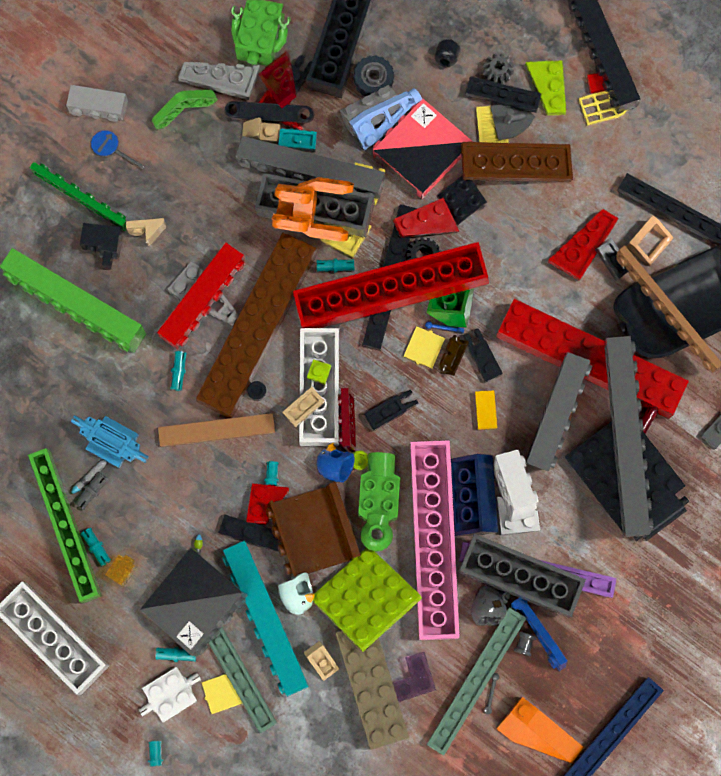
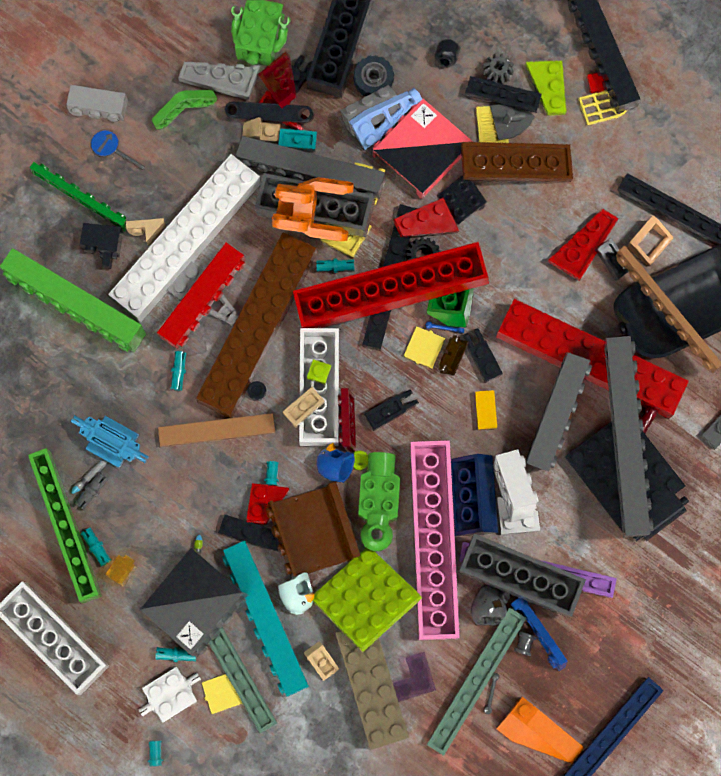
(185, 238): none -> white brick

